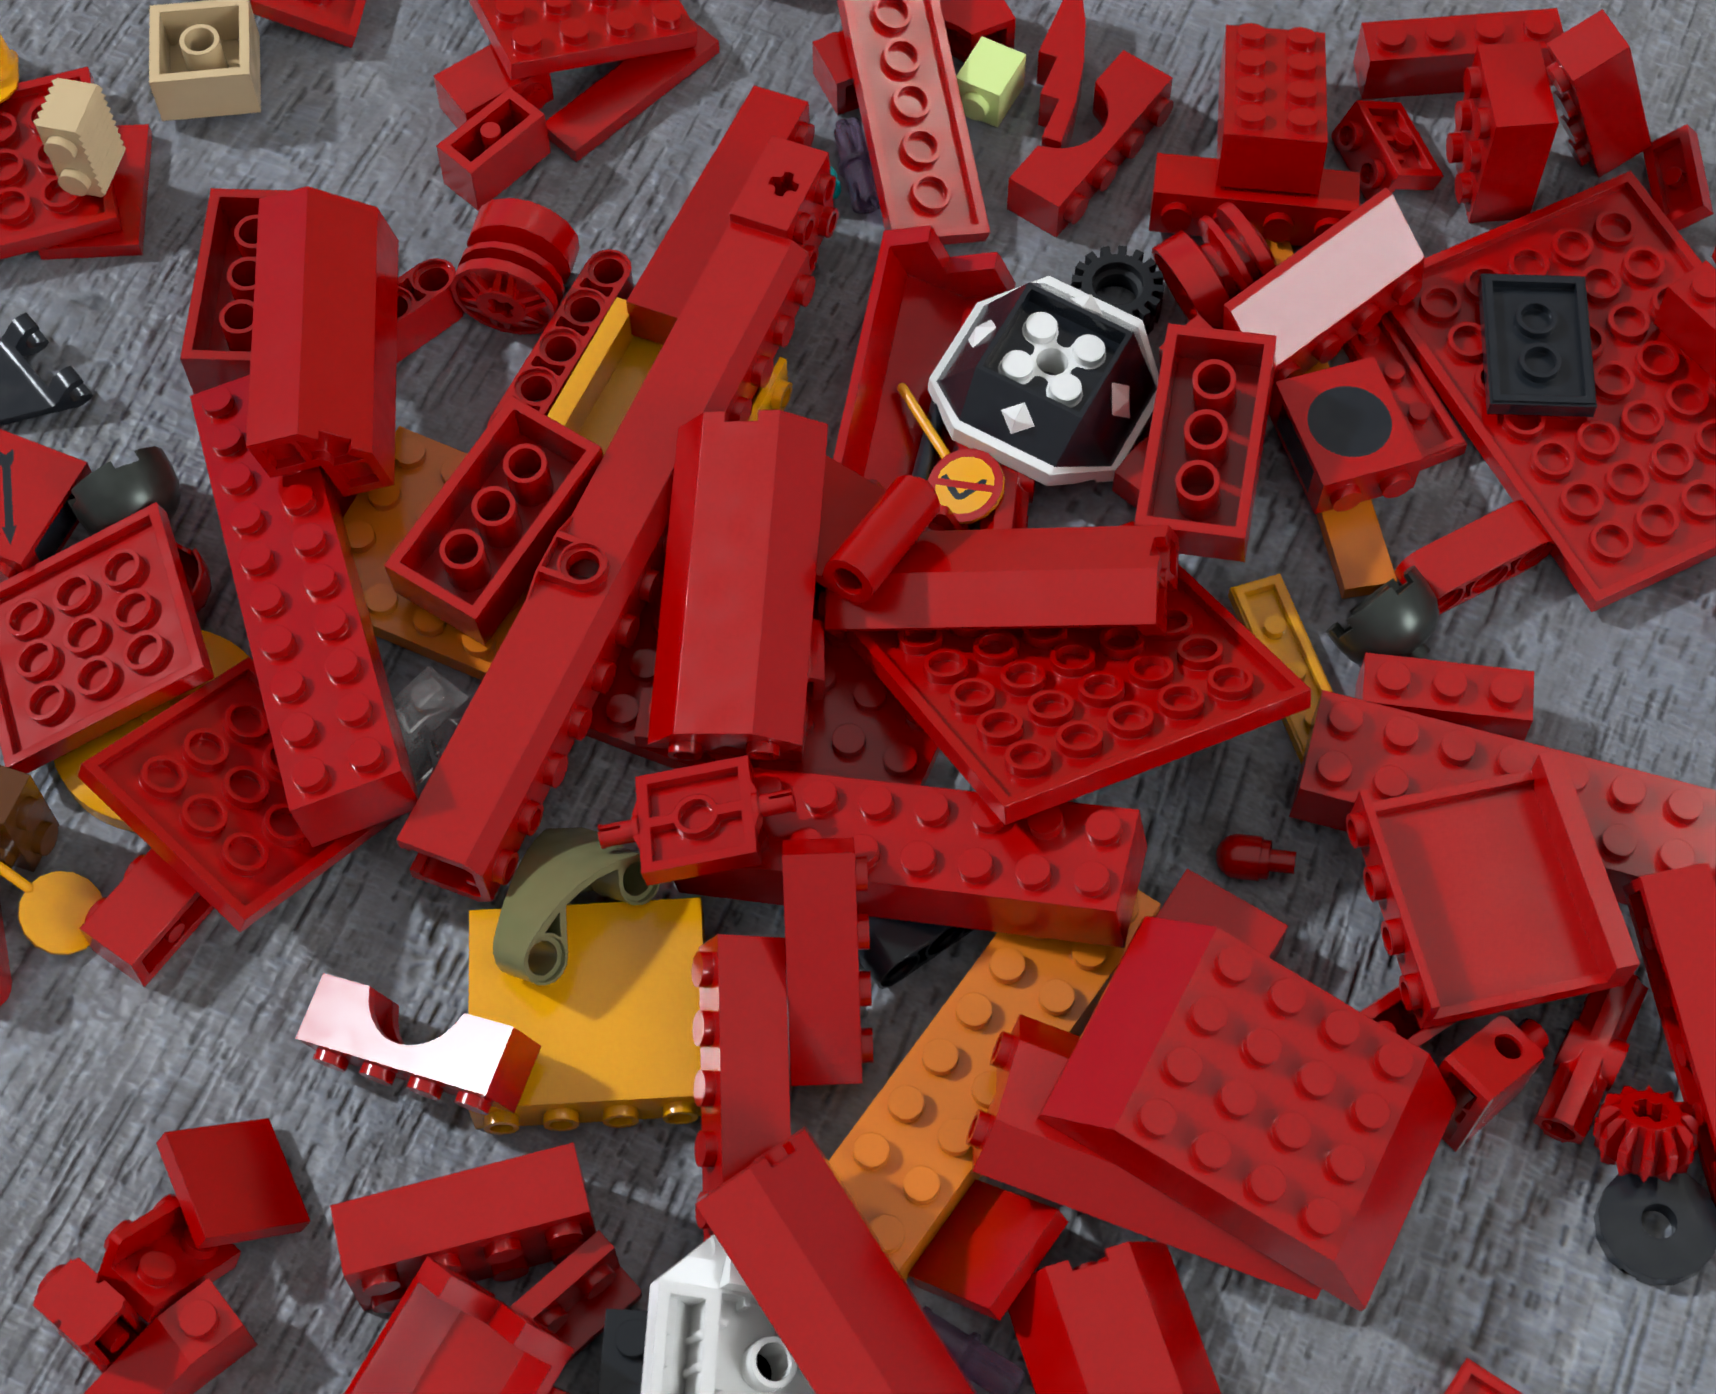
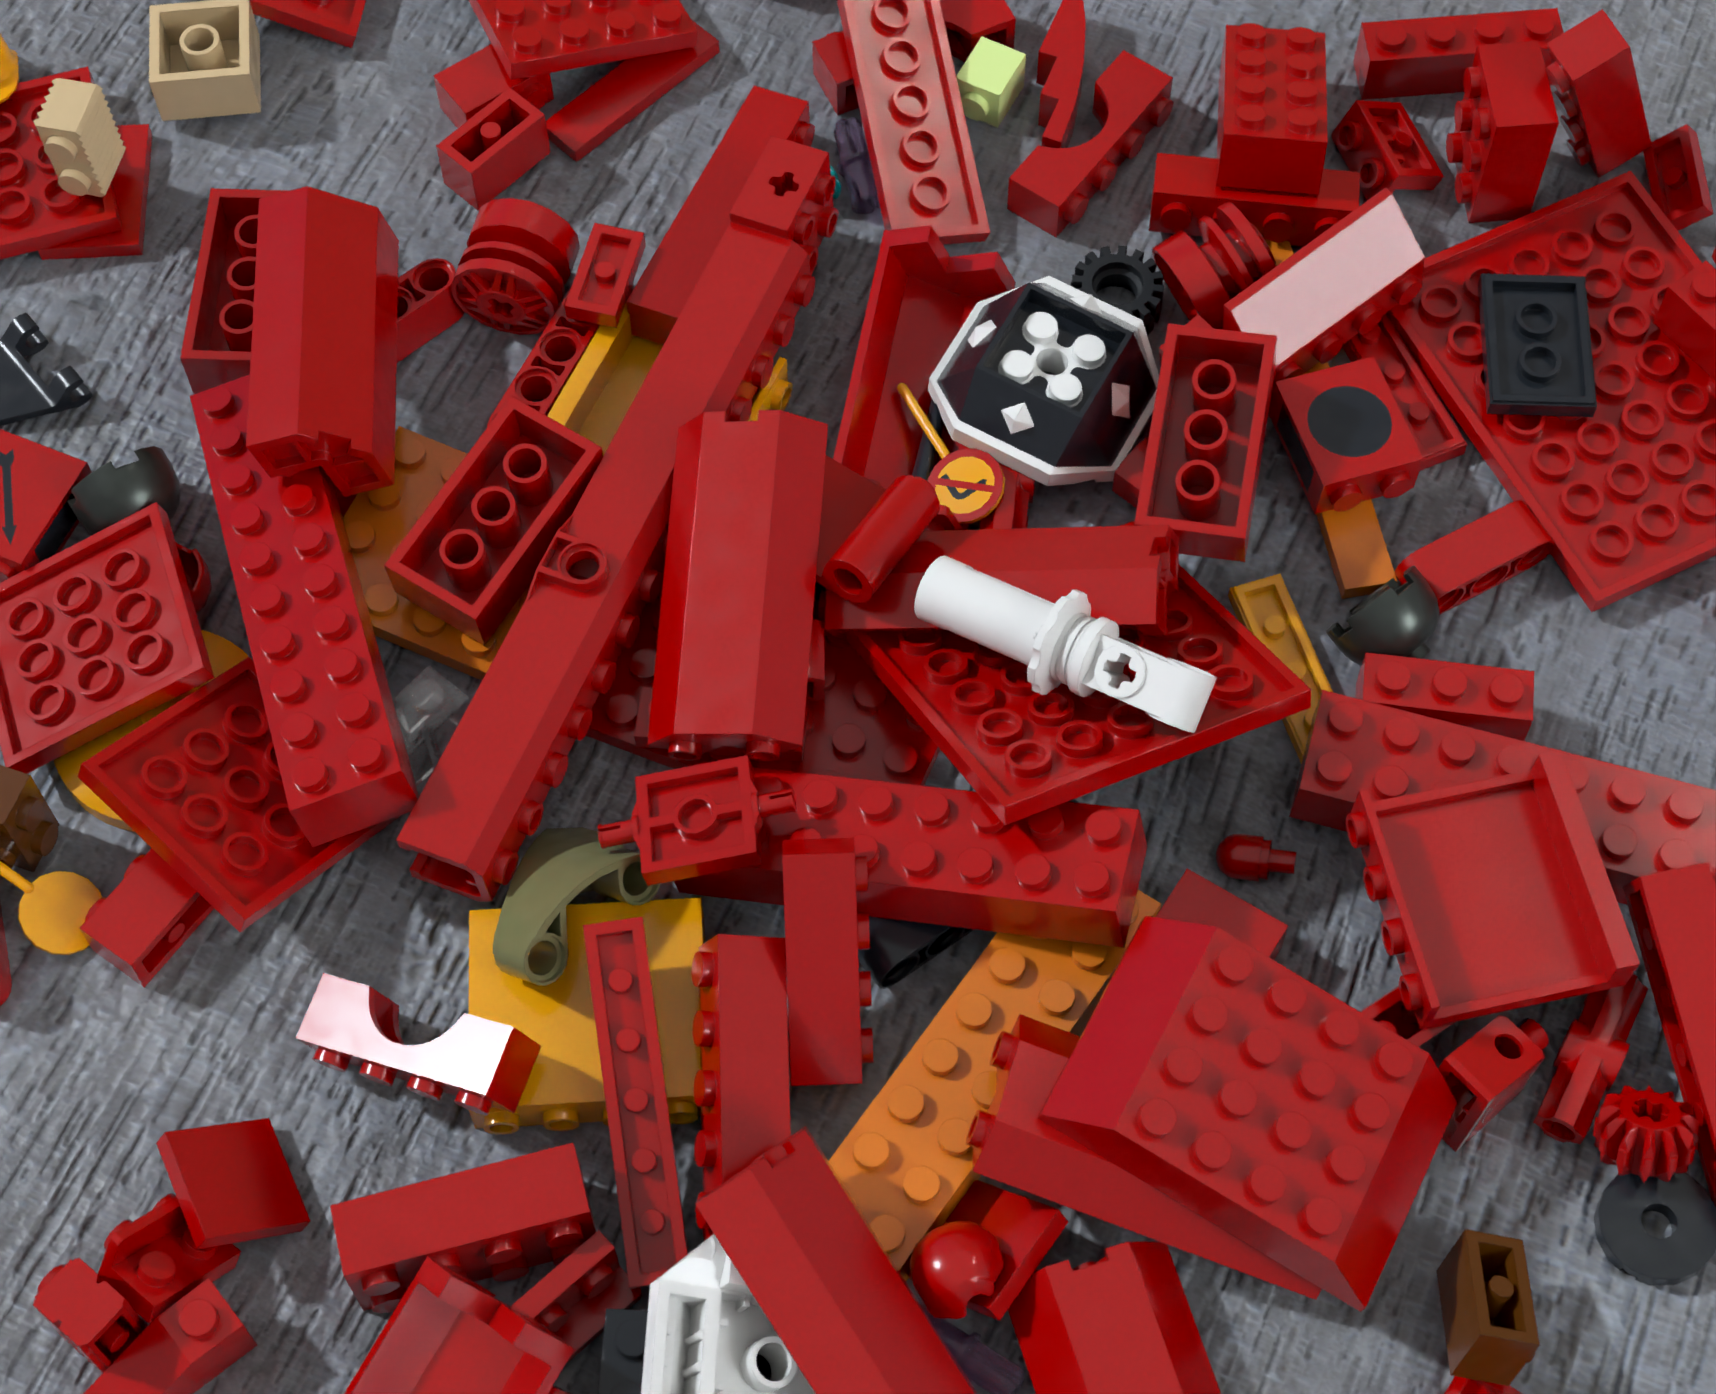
(605, 275): none -> red plate
(635, 1098): none -> red plate
(954, 1266): none -> red hair
(1060, 643): none -> white piece
(1487, 1308): none -> reddish brown brick

